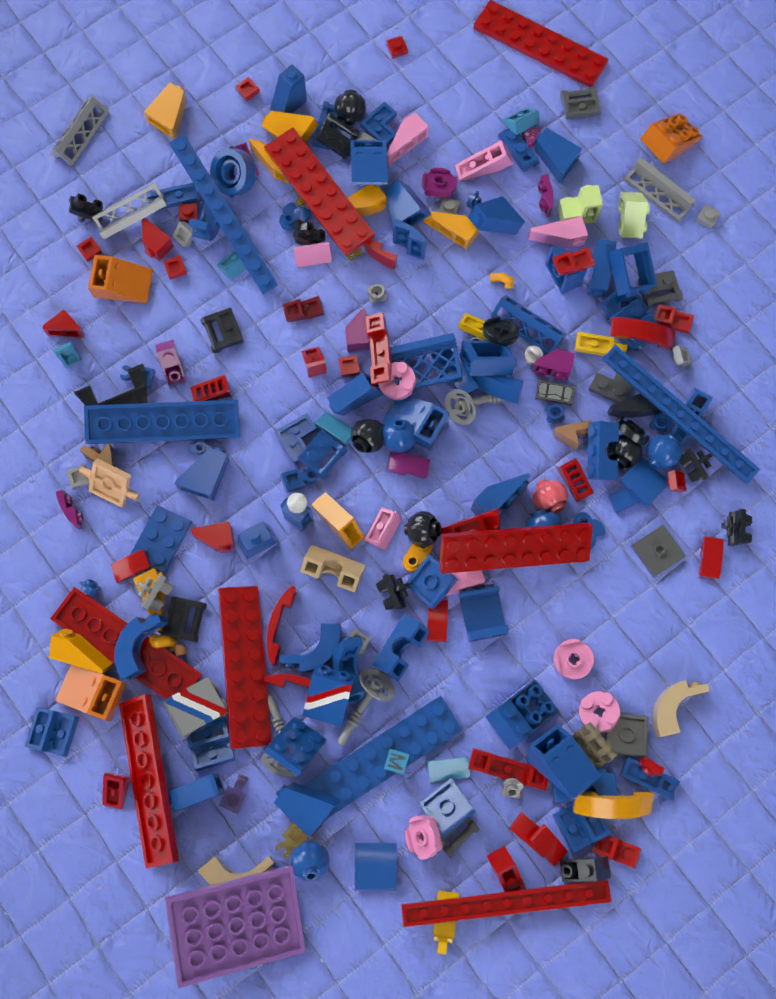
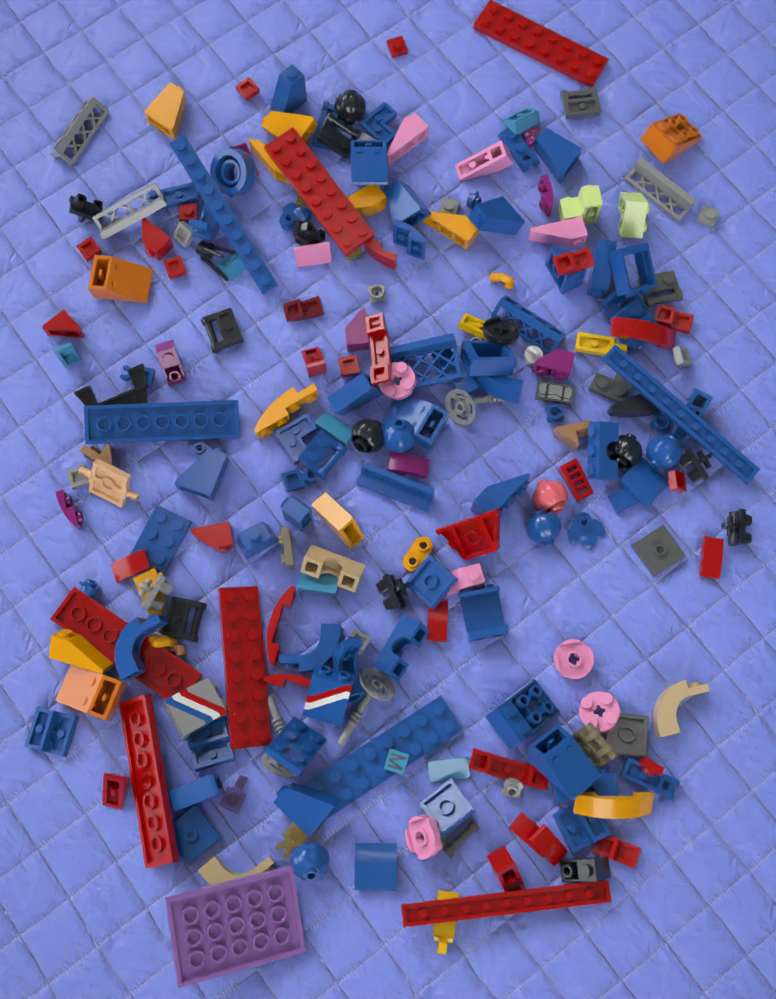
(194, 834): none -> blue plate
(208, 251): none -> black plant
(221, 380): red slope -> none
(277, 413): none -> light orange slope
(285, 540): none -> dark tan plate
(297, 503): white tile -> none
(323, 585): none -> dark azure slope
(383, 528): bright pink slope -> none
(395, 487): none -> blue fence
(422, 529): black plant -> none
(445, 188): magenta plate -> none
(515, 547): red plate -> none
(632, 430): black tile -> none

